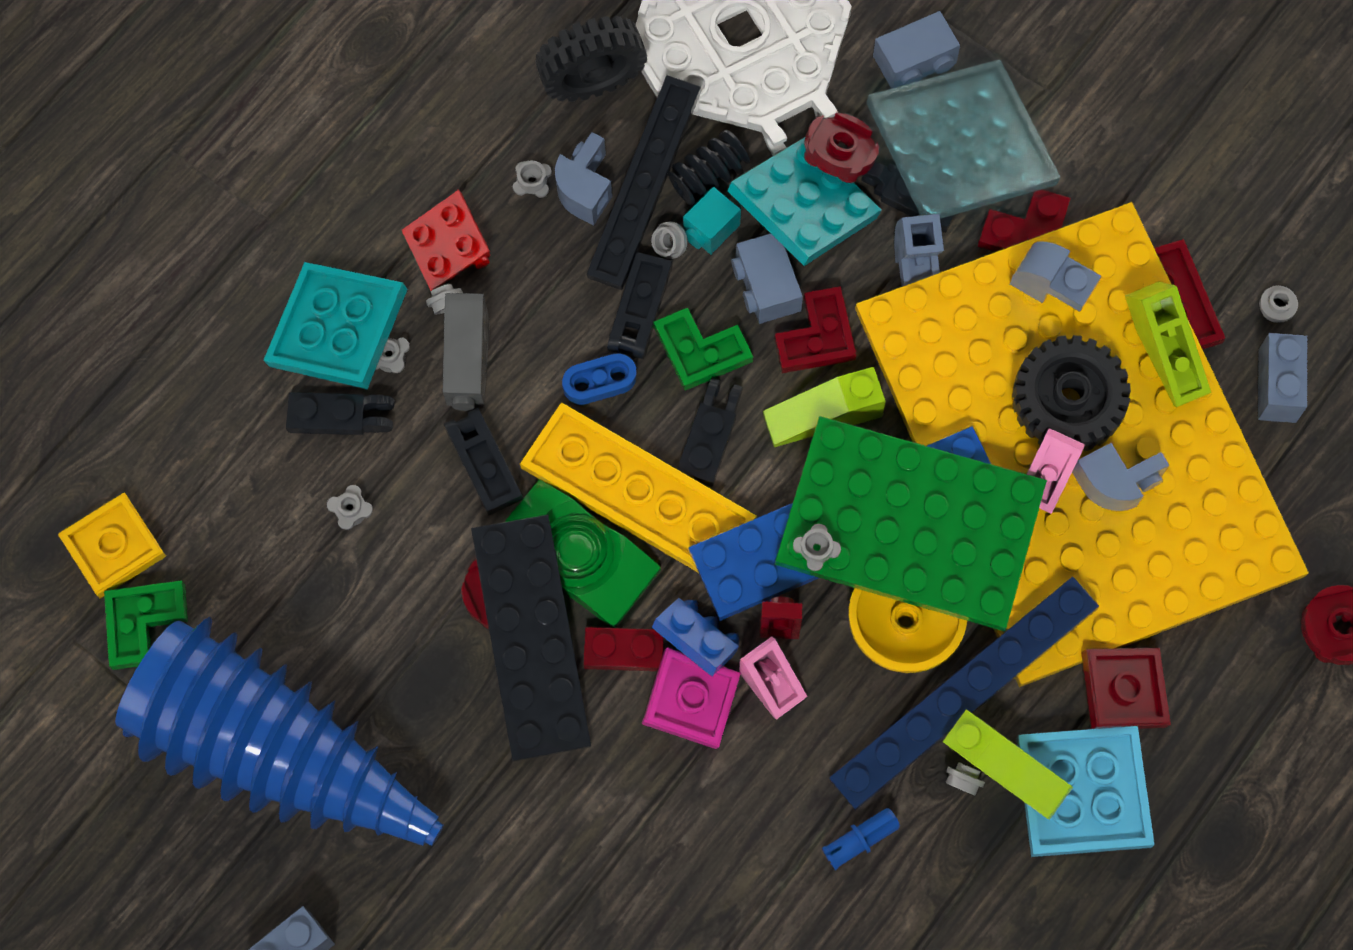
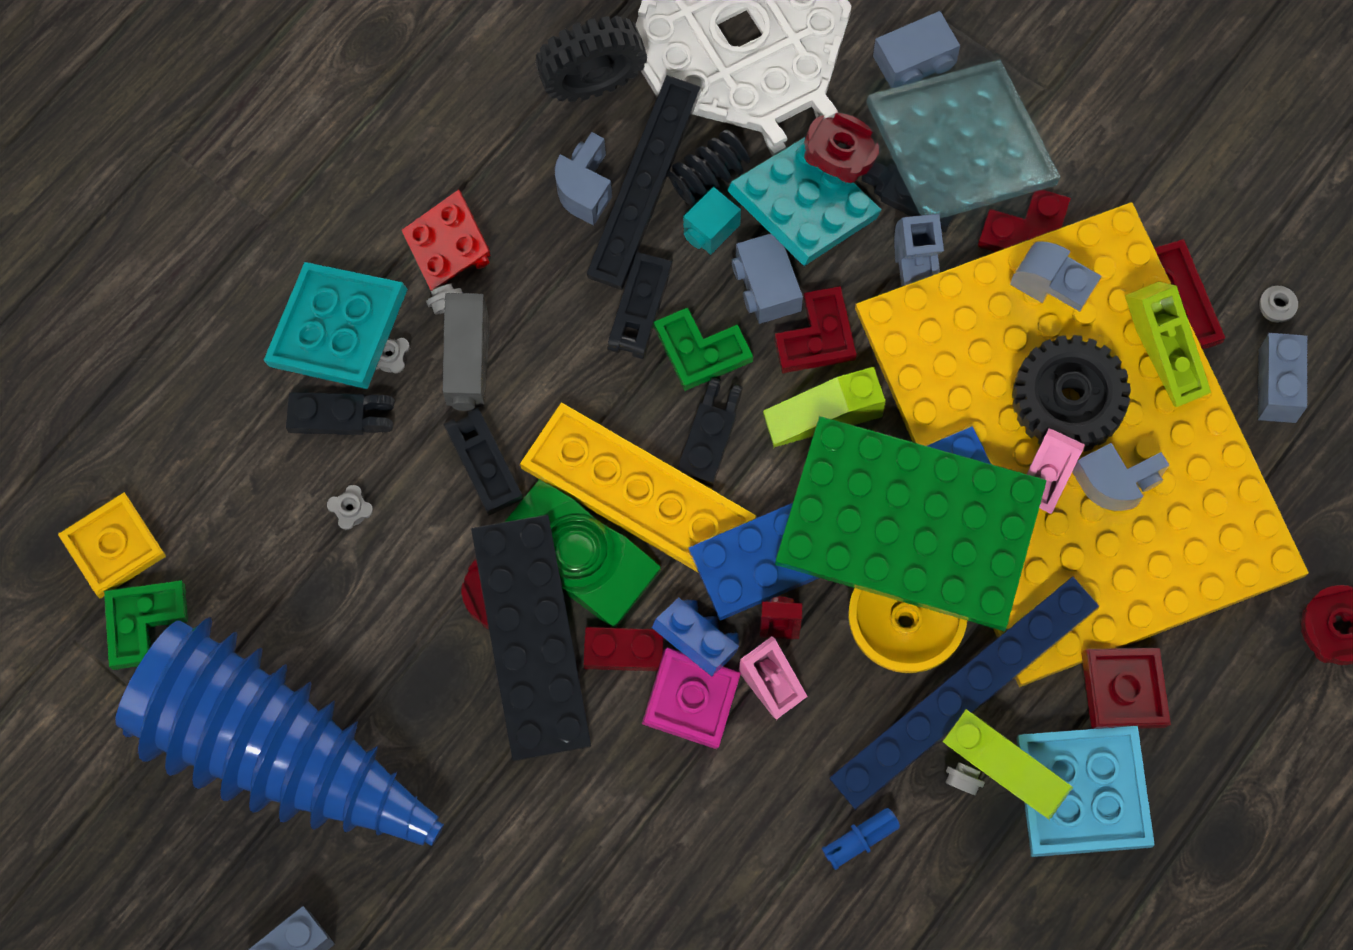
(532, 169): light grey plate -> none
(597, 376): blue plate -> none
(661, 240): light grey plate -> none
(817, 535): light grey plate -> none

